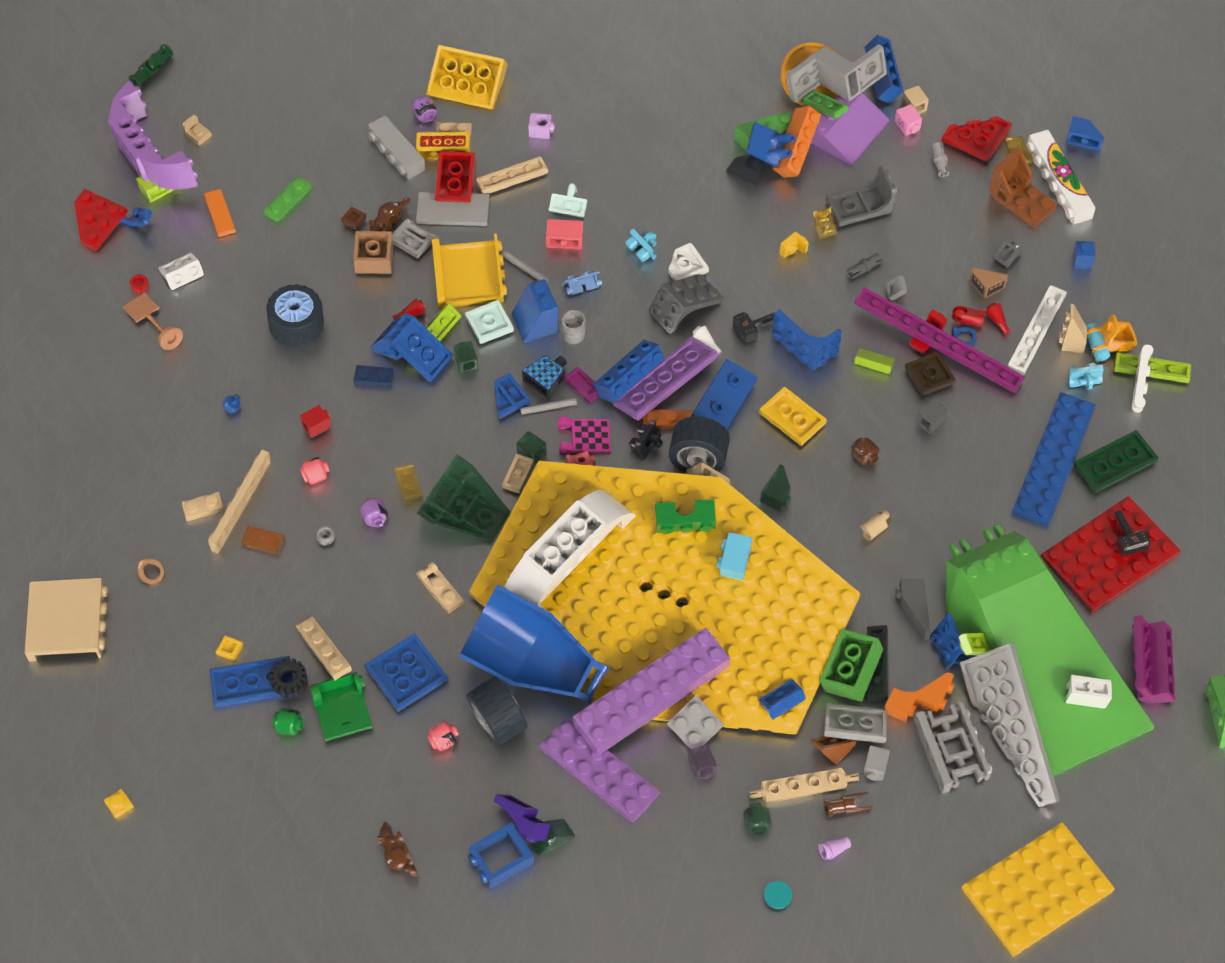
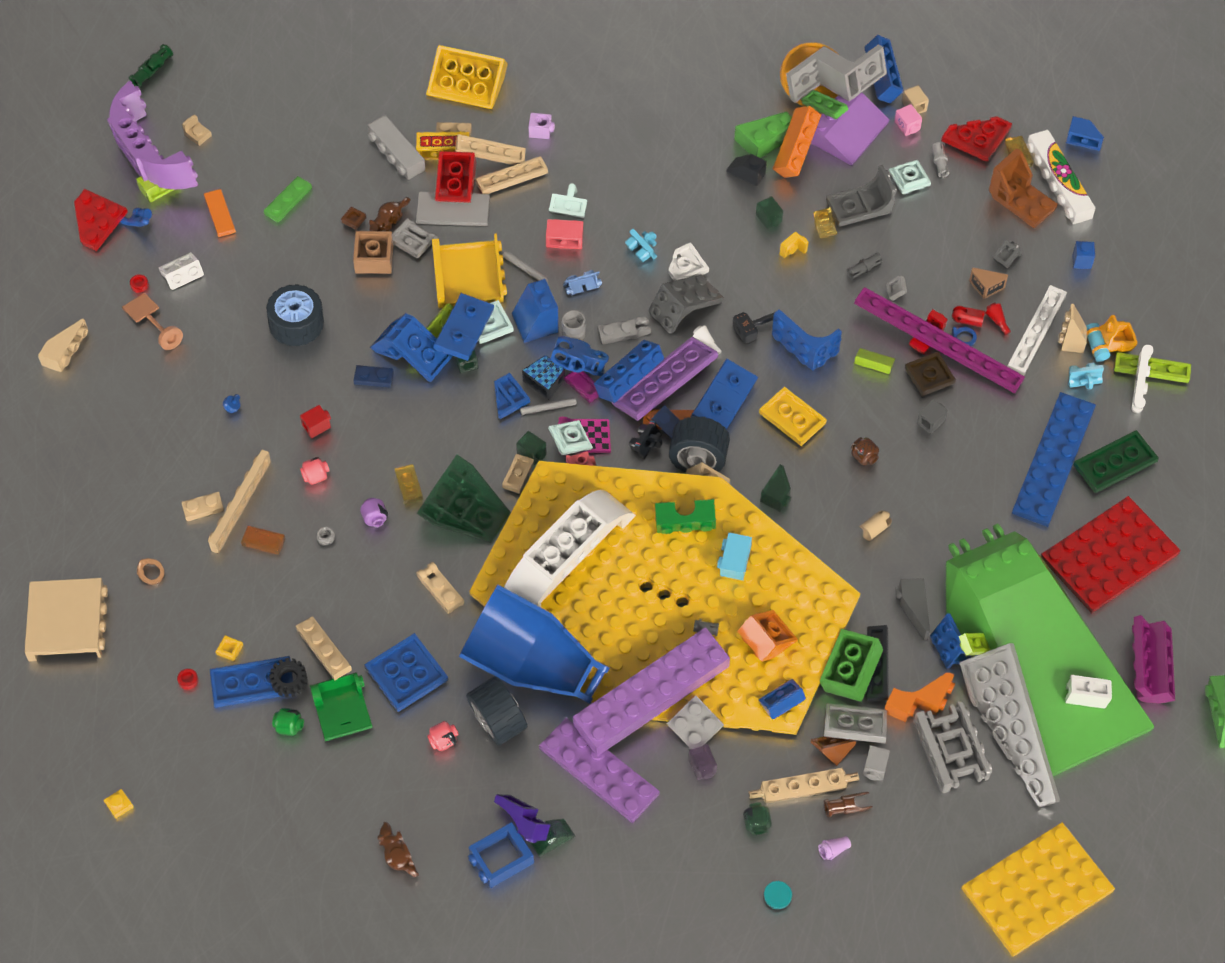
(60, 348): none -> tan slope
(187, 679): none -> red tile
(414, 309): red cone -> none
(423, 108): medium lavender head -> none
(464, 327): none -> blue container
(490, 150): none -> tan plate
(567, 444): none -> light aqua piece
(579, 357): none -> blue piece
(624, 330): none -> light grey hinge
(665, 420): none -> dark blue plate
(712, 627): none -> dark grey pin
(767, 635): none -> orange slope
(768, 144): blue plate -> none
(769, 212): none -> clear green brick
(907, 183): none -> light aqua piece
(1131, 542): black piece -> none

